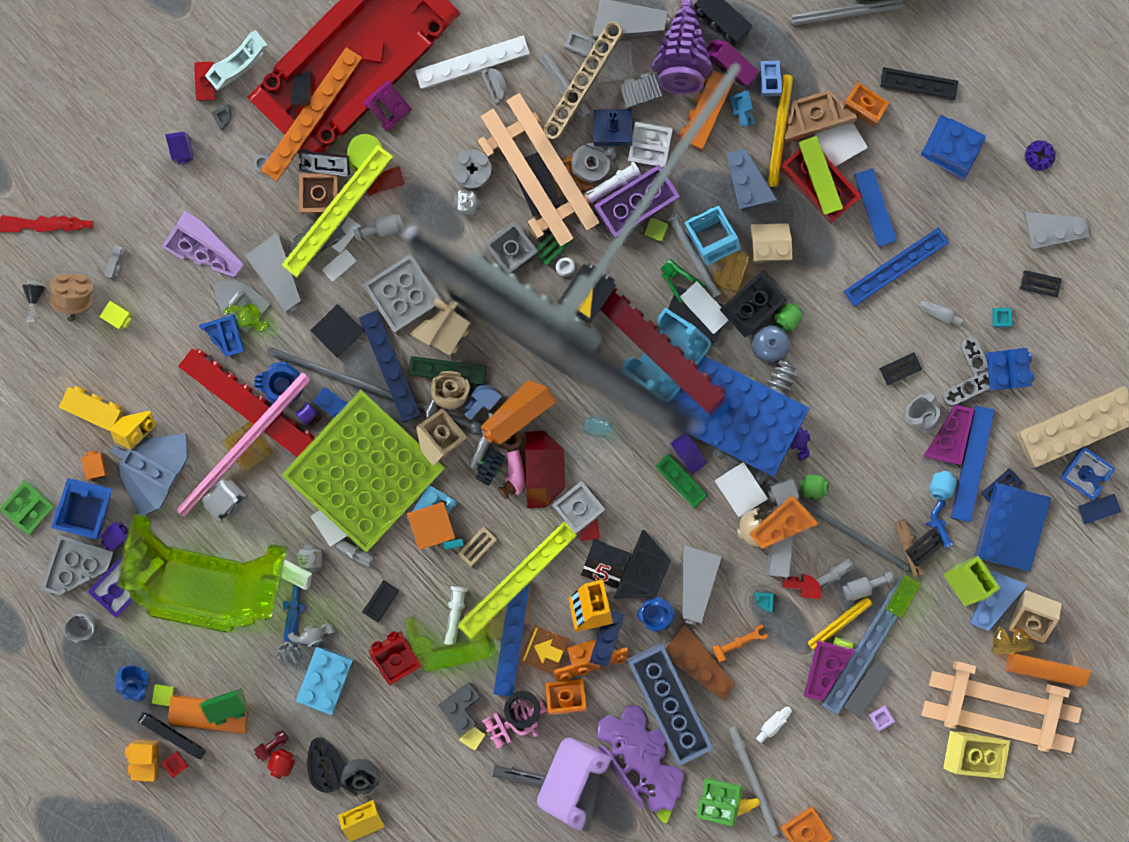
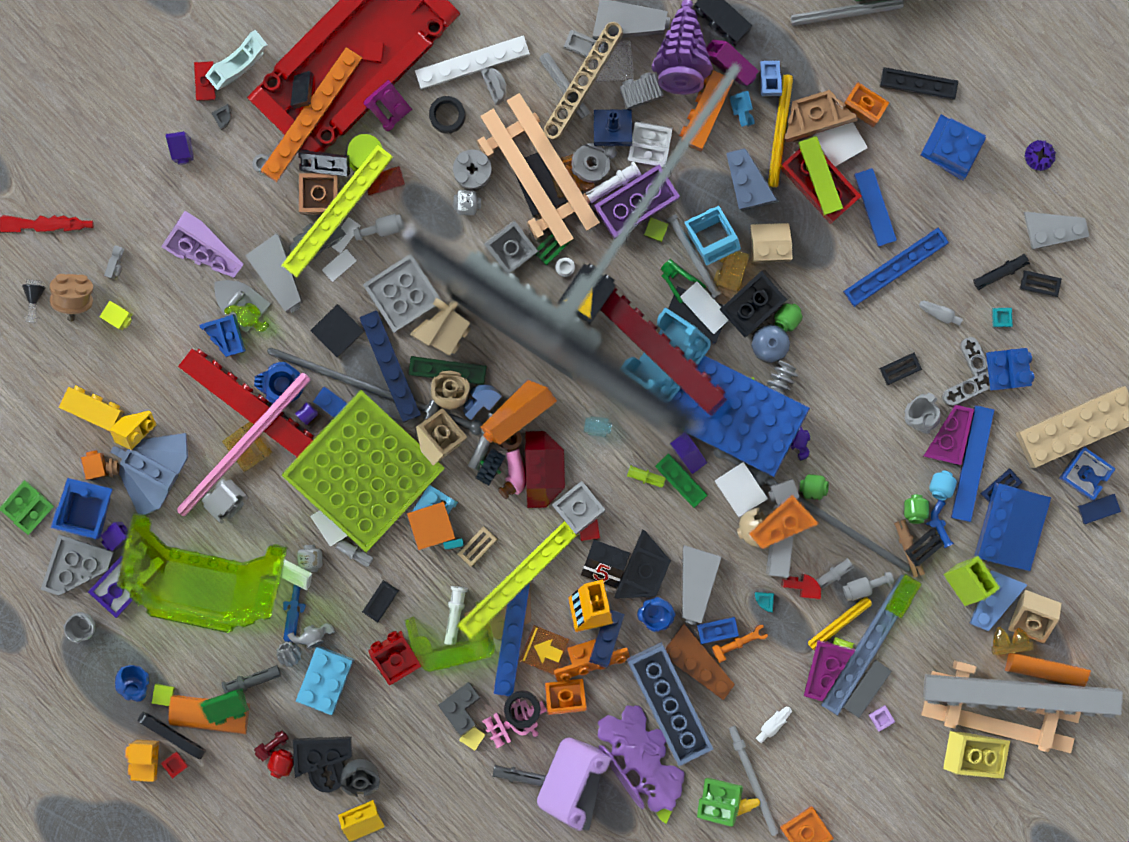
(112, 467): none -> medium nougat plate
(251, 680): none -> dark grey pin
(319, 752): none -> black wing
(447, 100): none -> black tyre
(646, 476): none -> lime axle
(717, 630): none -> blue plate
(916, 509): none -> bright green head
(1002, 271): none -> black pin
(1022, 694): none -> light grey brick

